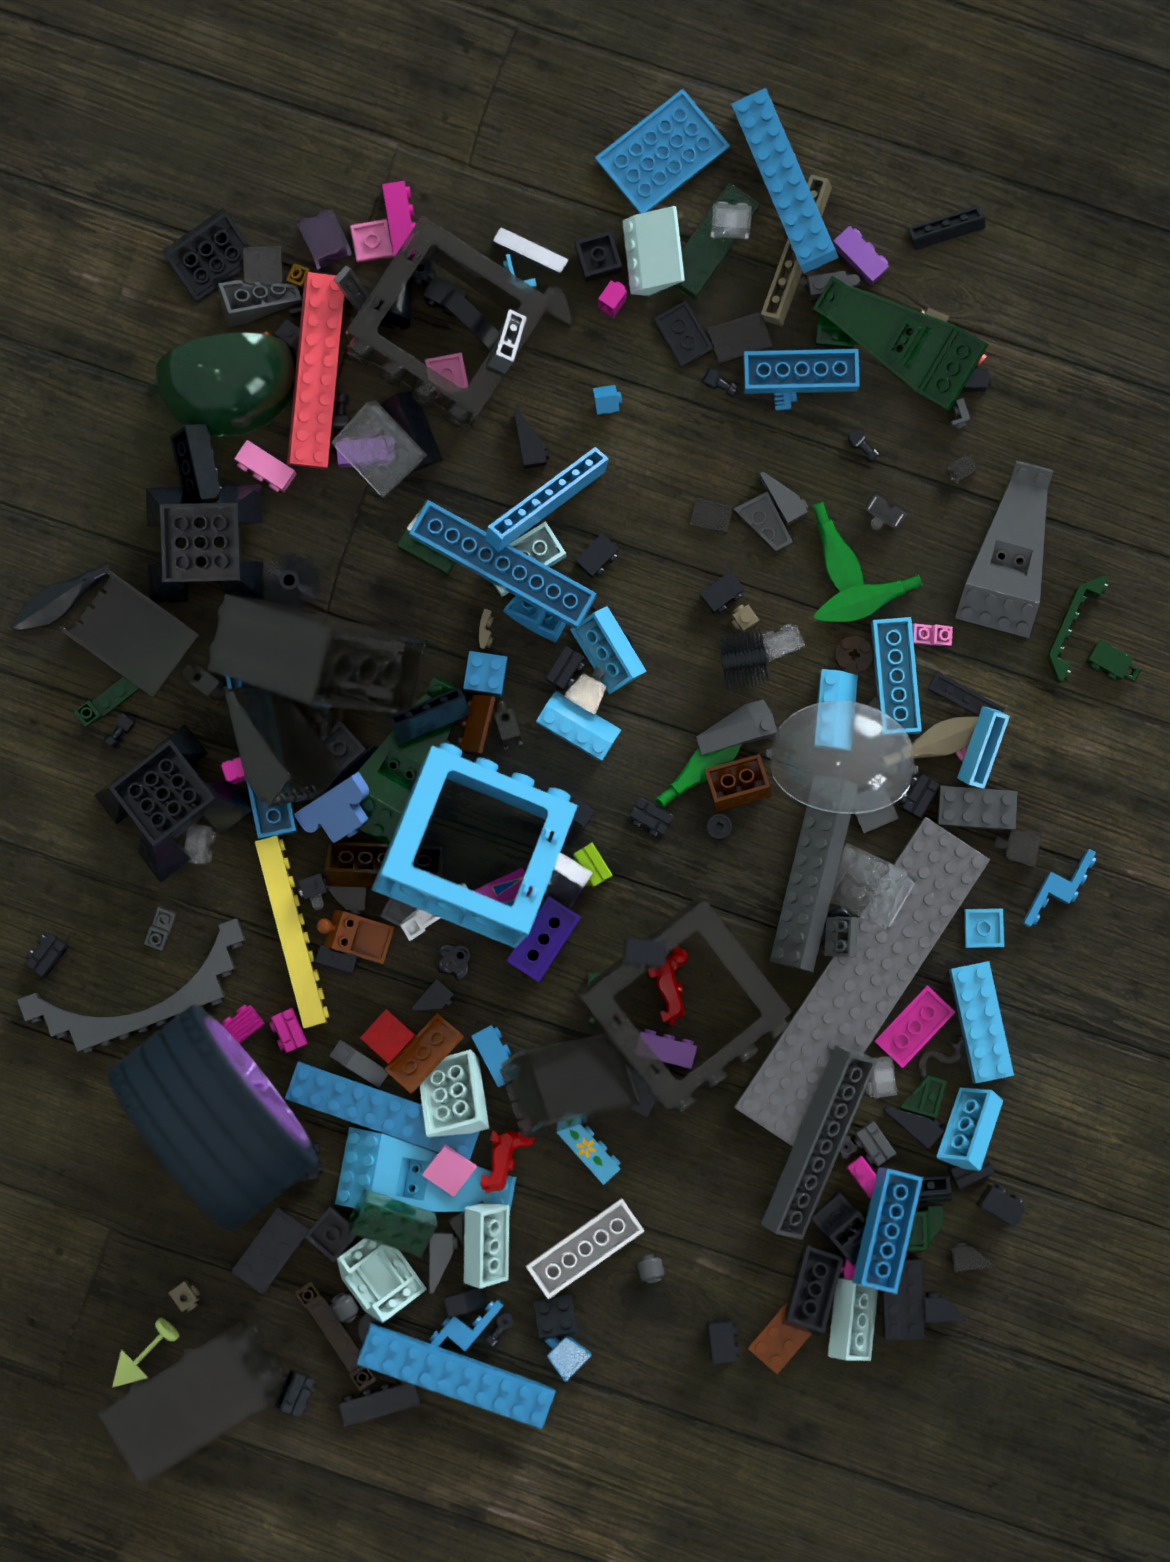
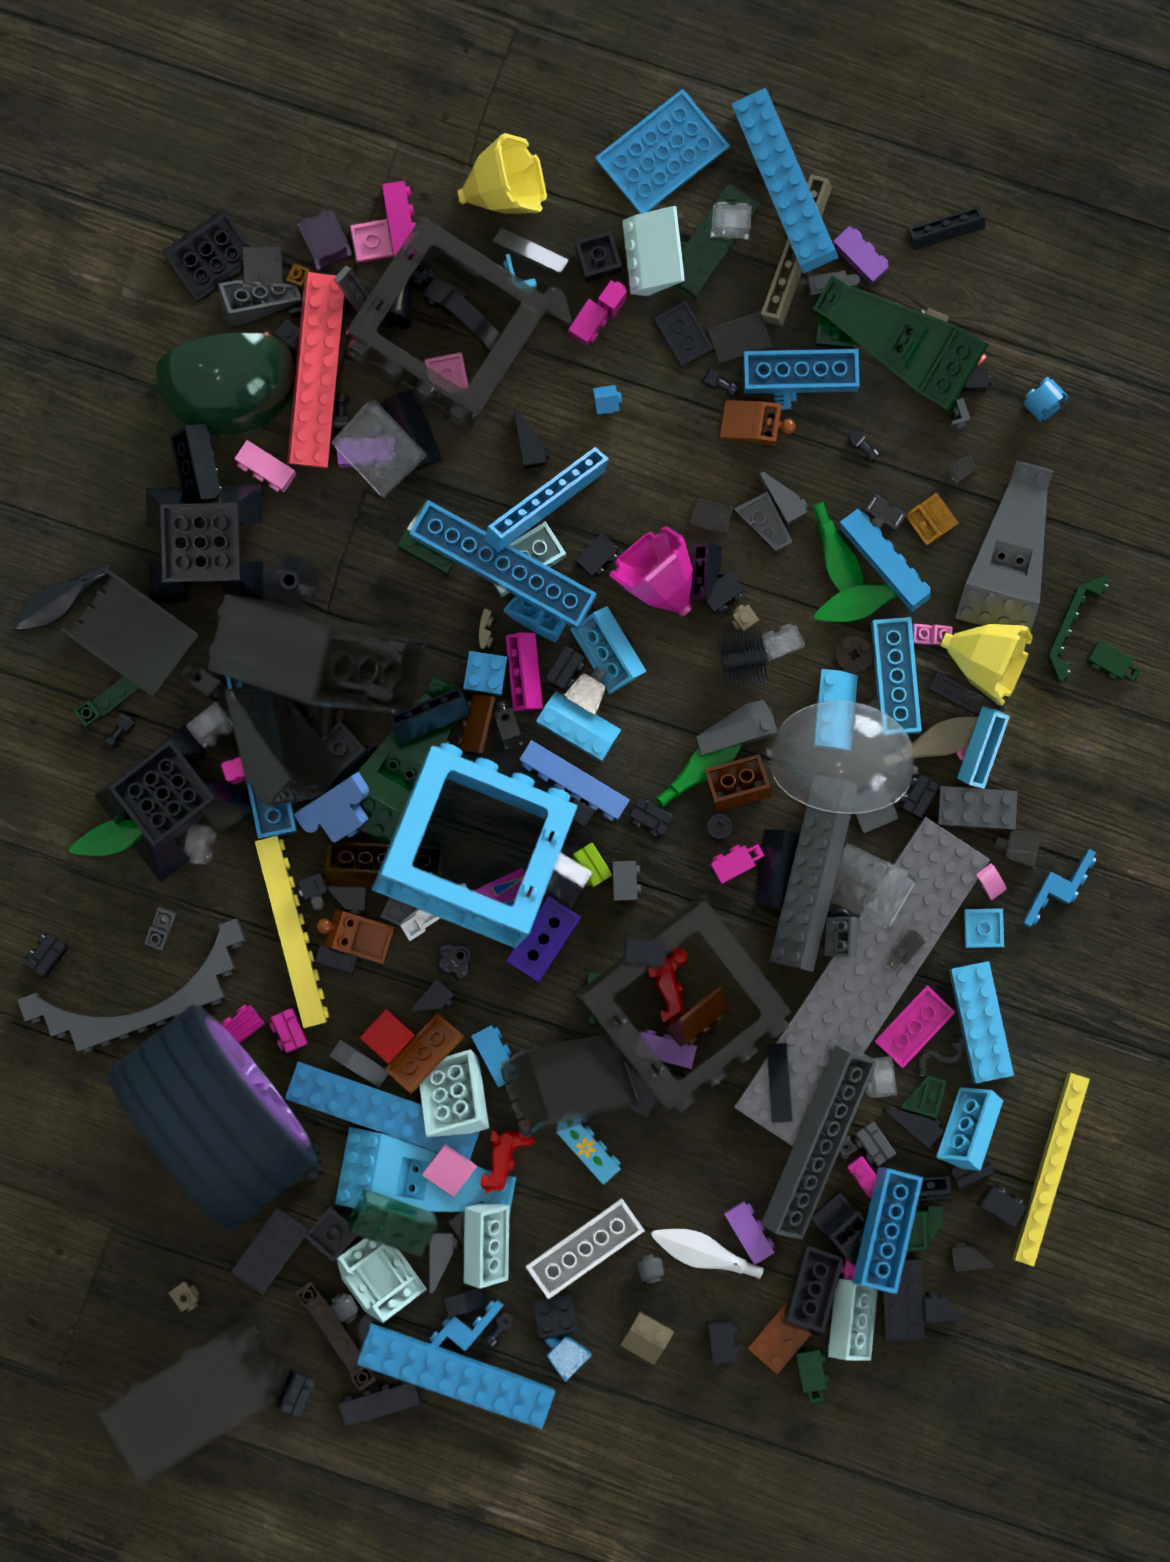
(108, 838): none -> green animal
(127, 1369): yellowish green piece -> none
(210, 725): none -> clear brick
(505, 178): none -> light yellow piece
(507, 341): dark grey slope -> none
(524, 672): none -> dark pink brick
(574, 780): none -> medium blue brick
(588, 322): none -> dark pink brick
(625, 881): none -> dark grey brick
(647, 1338): none -> dark tan slope
(657, 571): none -> dark pink piece
(699, 1018): none -> reddish brown slope
(702, 1251): none -> white animal
(705, 566): none -> black slope
(735, 862): none -> dark pink brick
(749, 422): none -> dark orange slope
(750, 1232): none -> medium lavender brick
(775, 867): none -> black slope
(779, 1082): none -> black slope
(812, 1373): none -> dark green brick
(885, 560): none -> dark azure brick
(912, 942): none -> clear smoke torso
(931, 519): none -> pearl gold slope
(990, 657): none -> light yellow piece
(991, 881): none -> bright pink slope
(1045, 399): none -> dark azure brick
(1050, 1169): none -> light yellow brick

